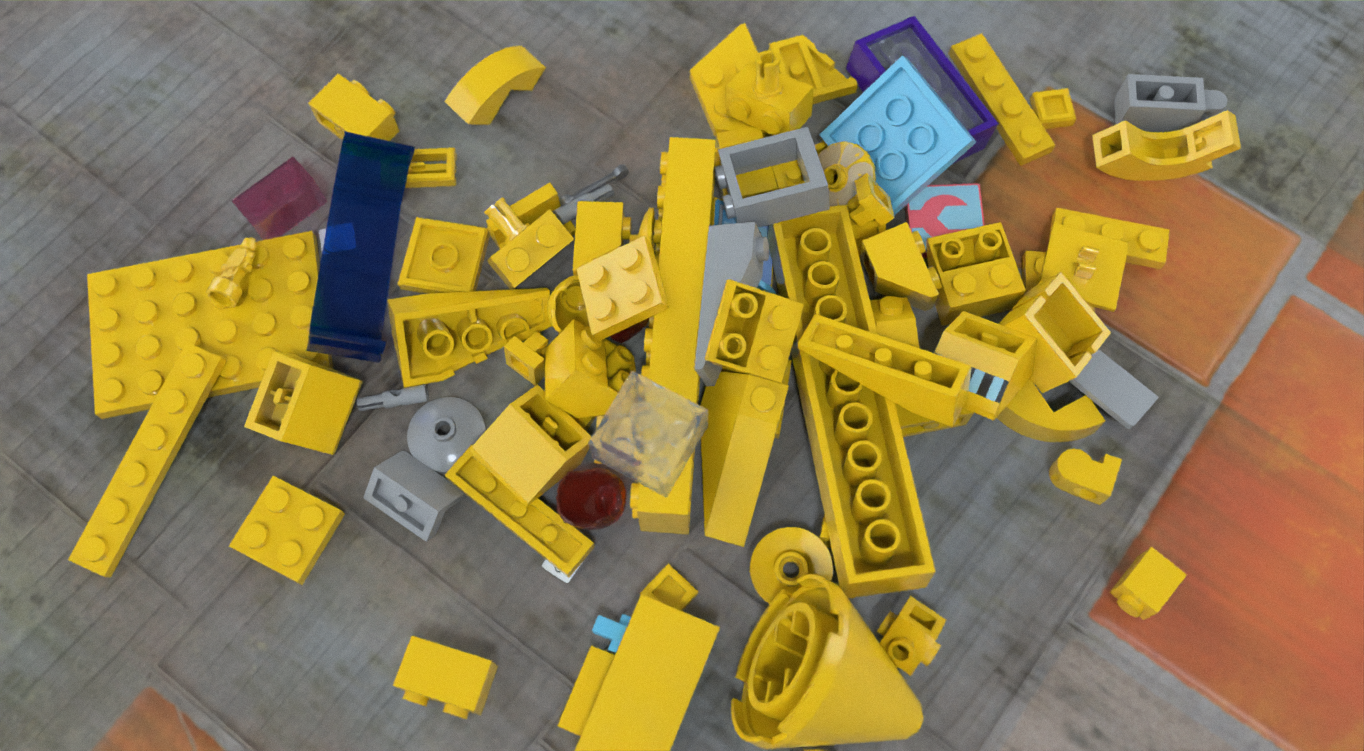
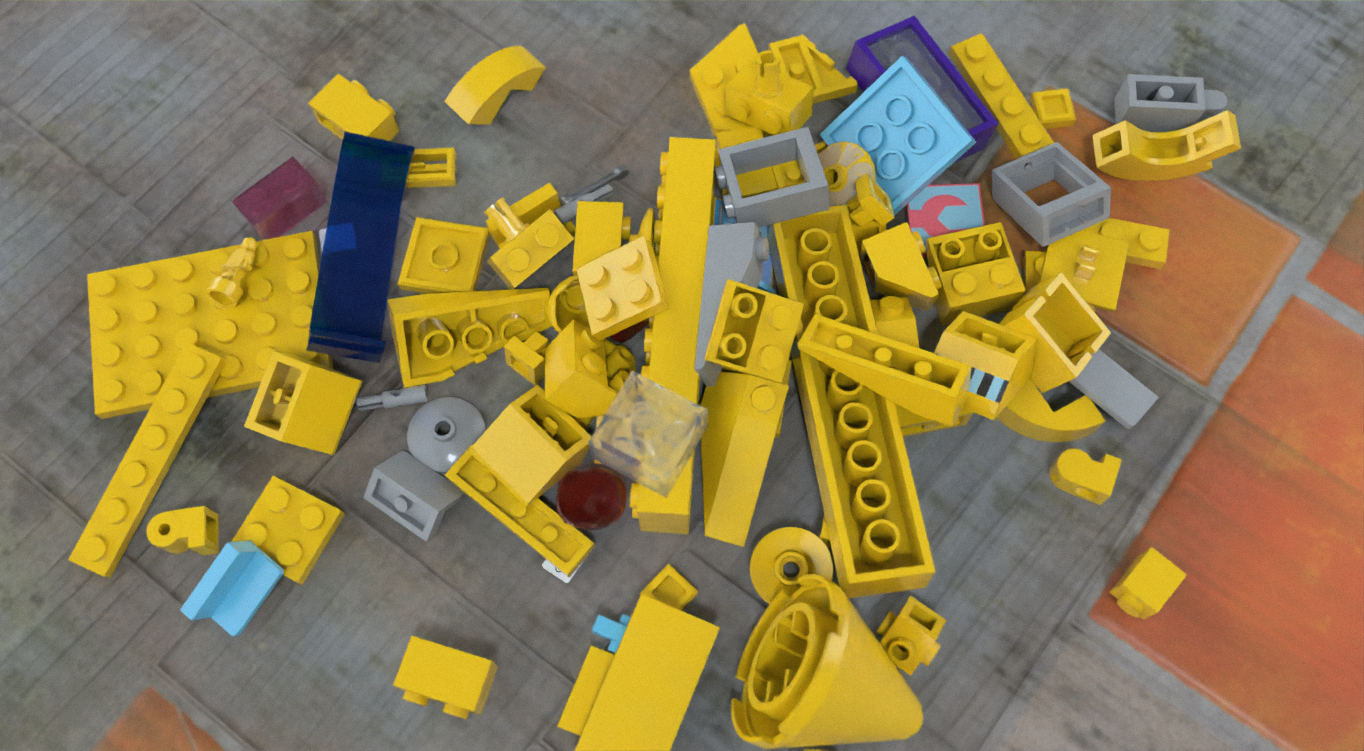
(185, 529): none -> yellow leg
(234, 587): none -> medium azure panel
(1080, 209): none -> light grey window

